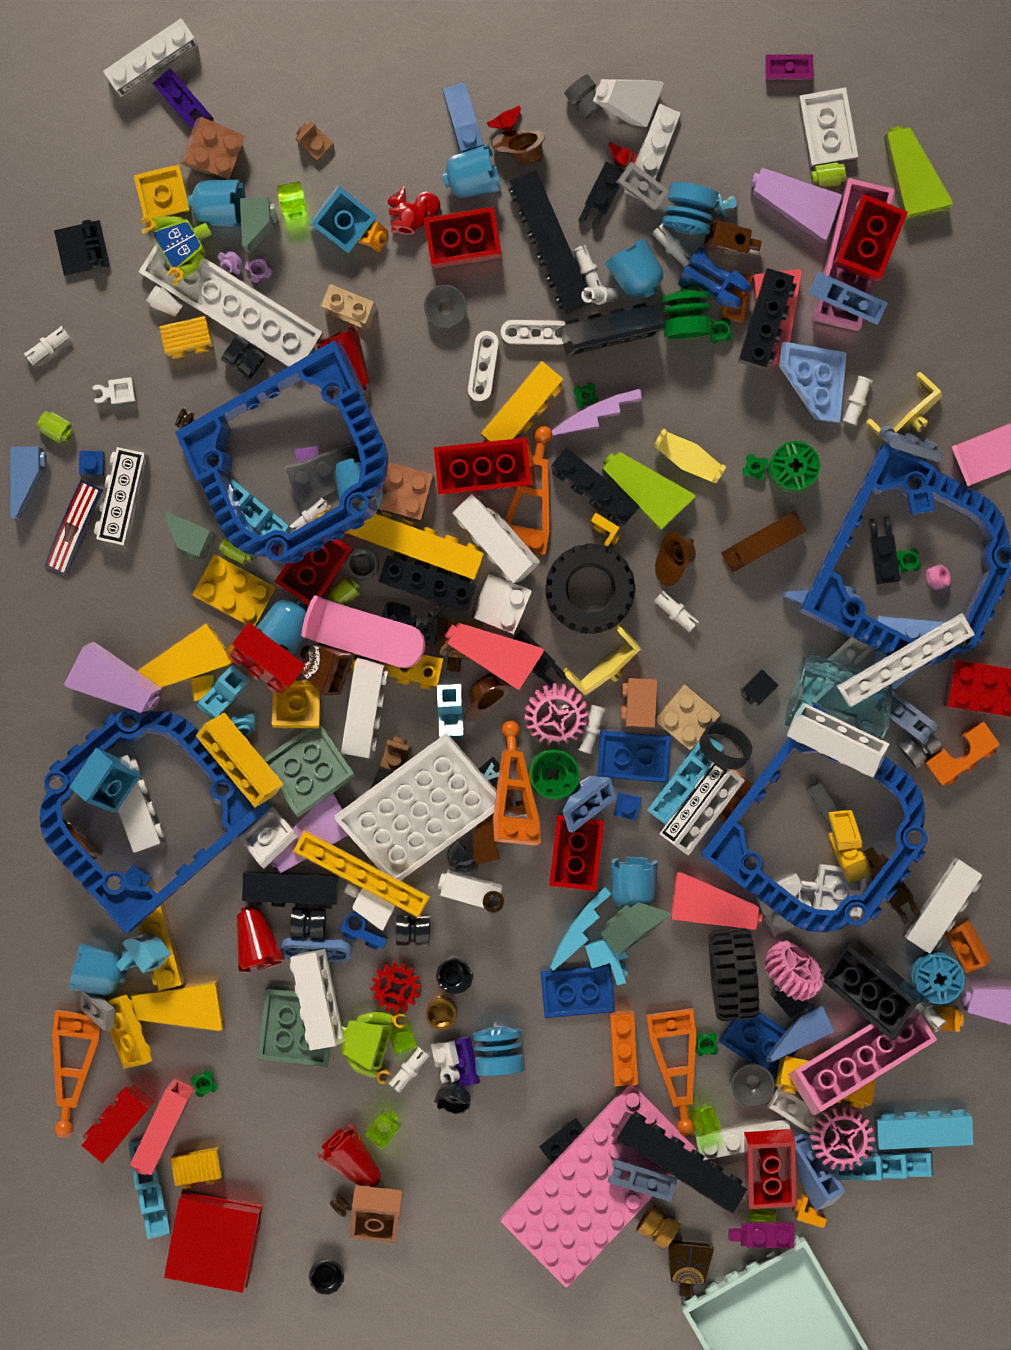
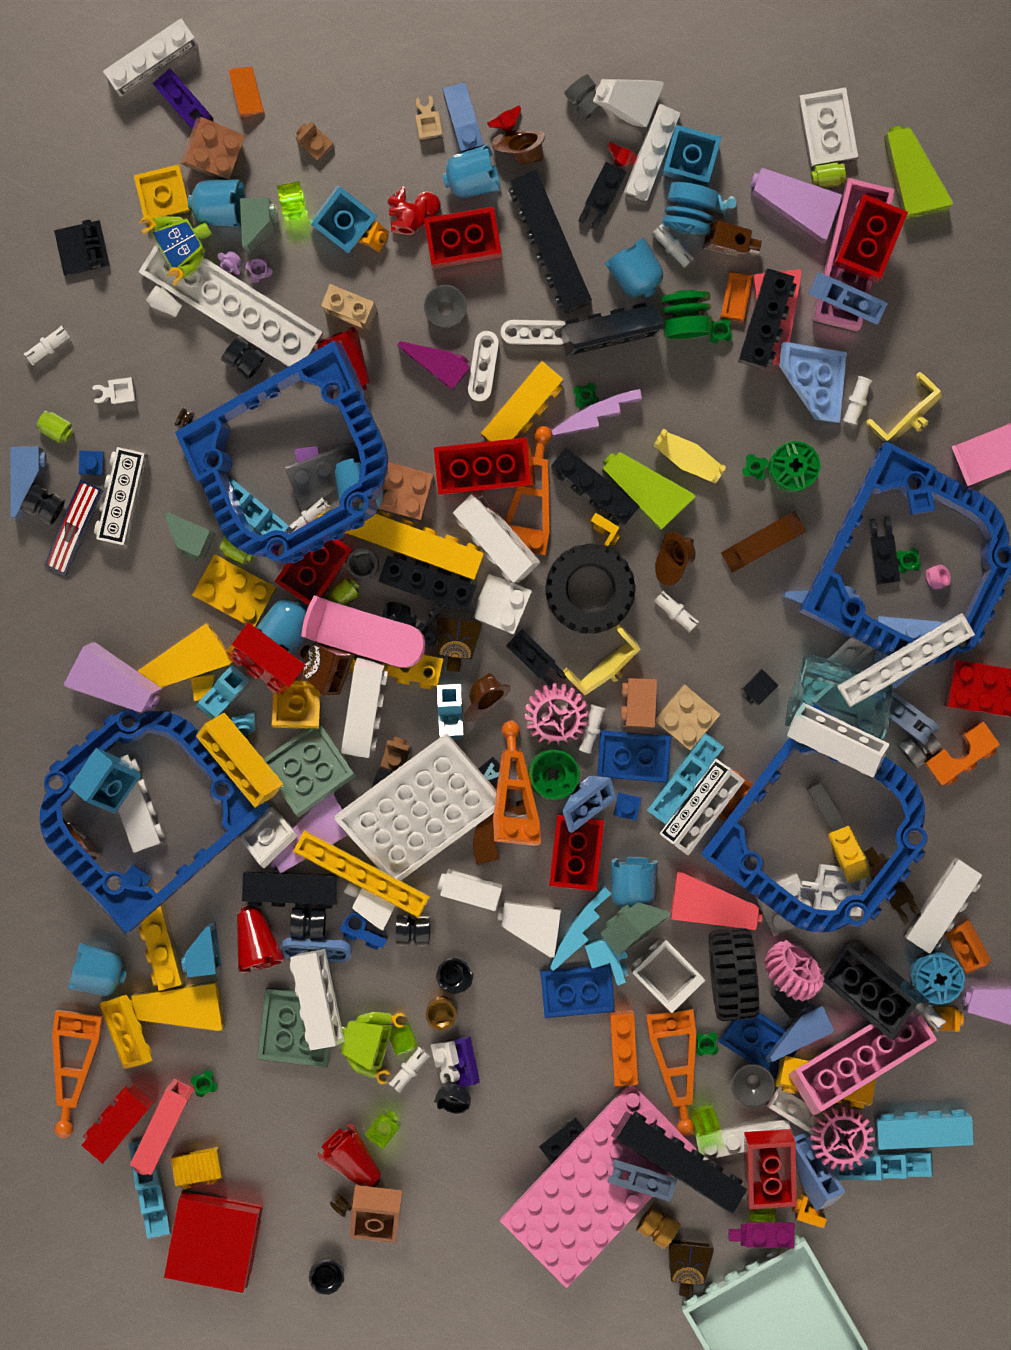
(42, 504): none -> black wheel
(98, 1010): light grey plate -> none
(144, 951): medium azure brick -> none
(186, 337): yellow brick -> none
(203, 954): none -> dark azure slope
(246, 91): none -> orange slope
(391, 977): red gear -> none
(428, 122): none -> tan plate
(442, 364): none -> magenta slope
(460, 860): black hair -> none
(486, 900): dark brown bush -> none
(497, 654): coral slope -> none
(499, 1053): dark azure wheel -> none
(532, 924): none -> white slope
(587, 268): white pin -> none
(599, 295): white pin -> none
(642, 186): light grey plate -> none
(683, 992): none -> white window
(691, 156): none -> dark azure brick
(718, 757): black tyre -> none
(724, 297): blue piece -> none
(789, 67): magenta plate -> none
(845, 830): yellow tile -> none
(911, 444): sand blue plate -> none

